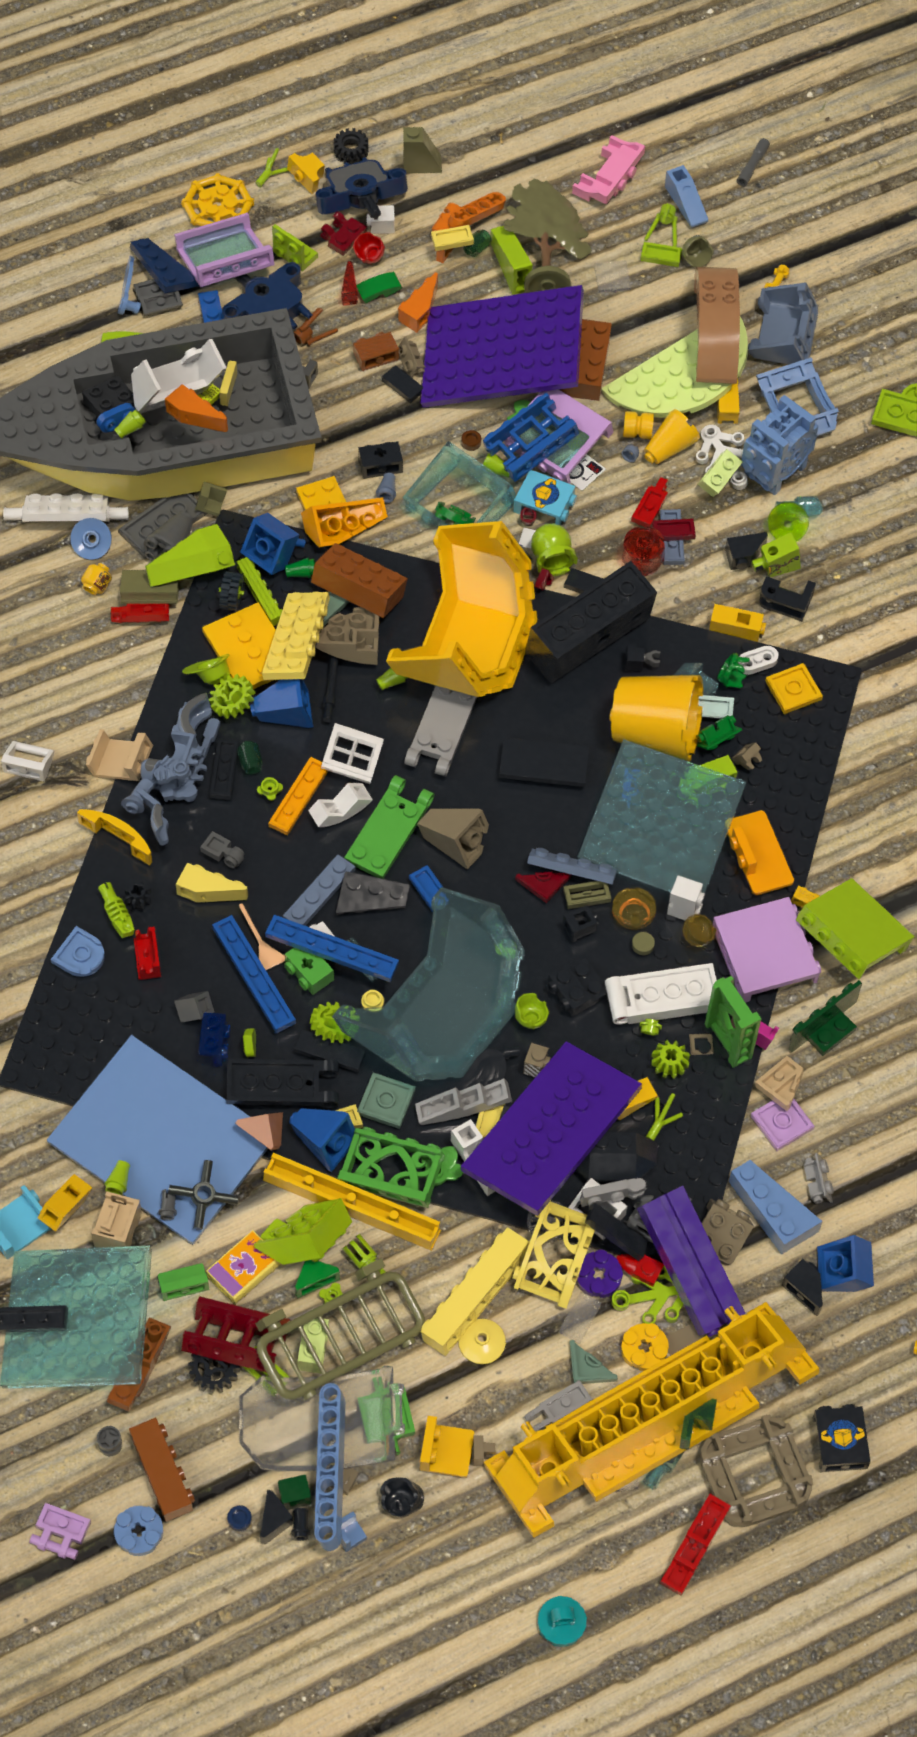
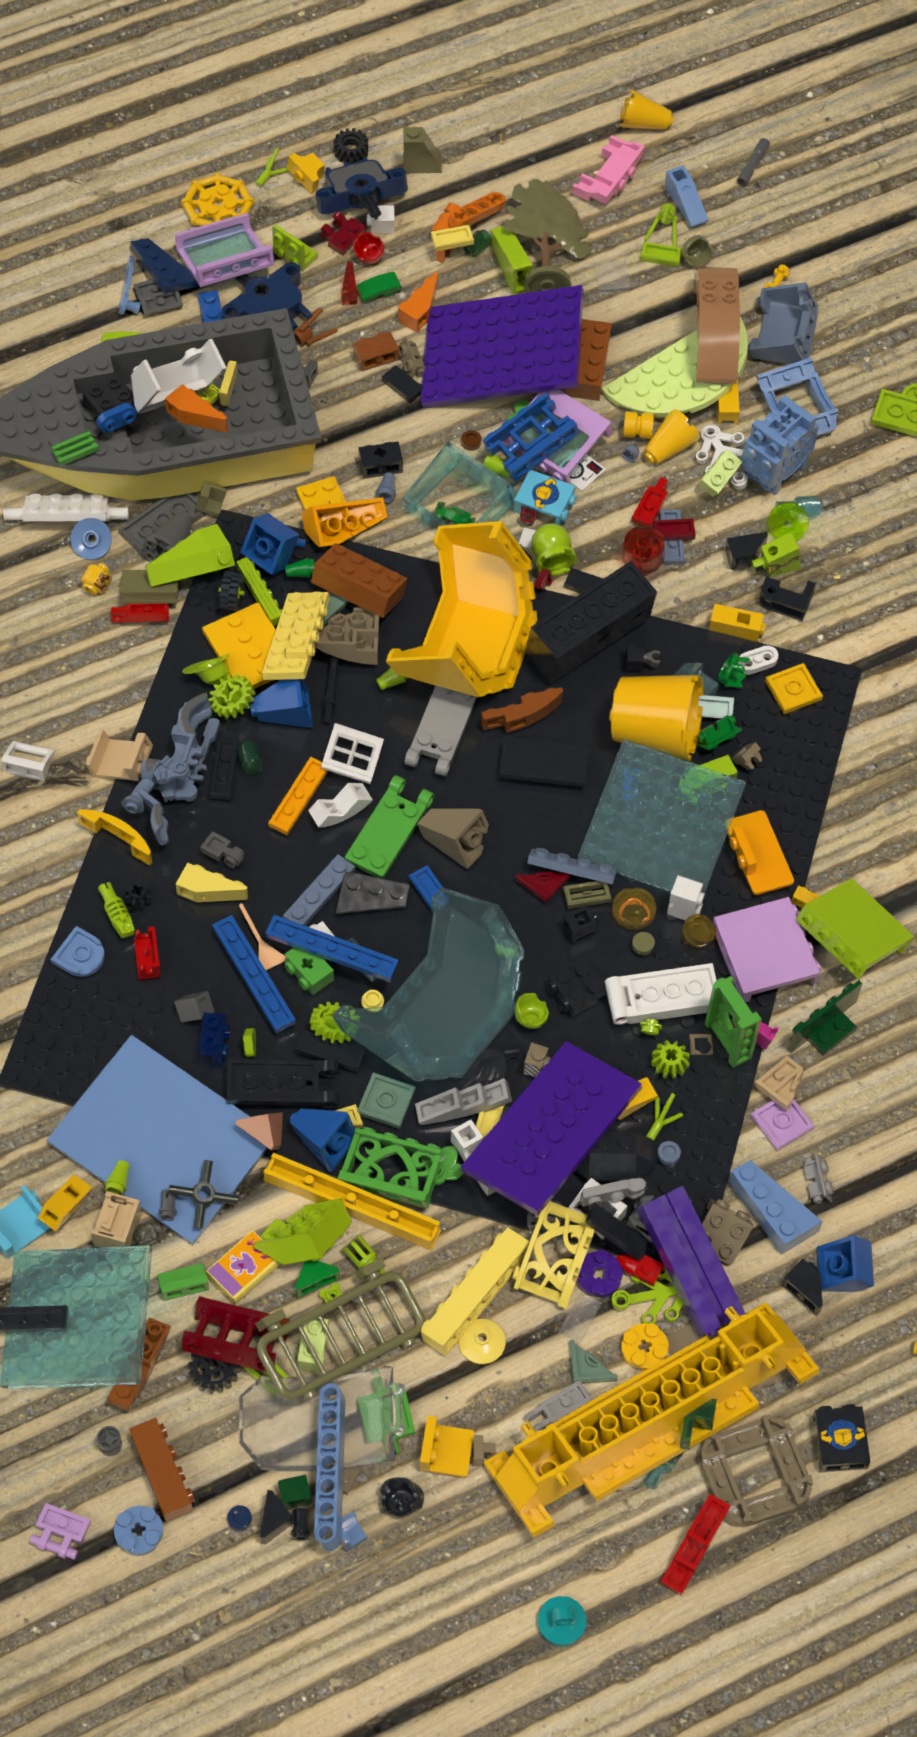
(73, 445): none -> bright green tile
(130, 424): lime cone -> none
(270, 783): lime plate -> none
(530, 710): none -> dark orange slope
(644, 113): none -> yellow cone
(669, 1153): none -> sand blue tile

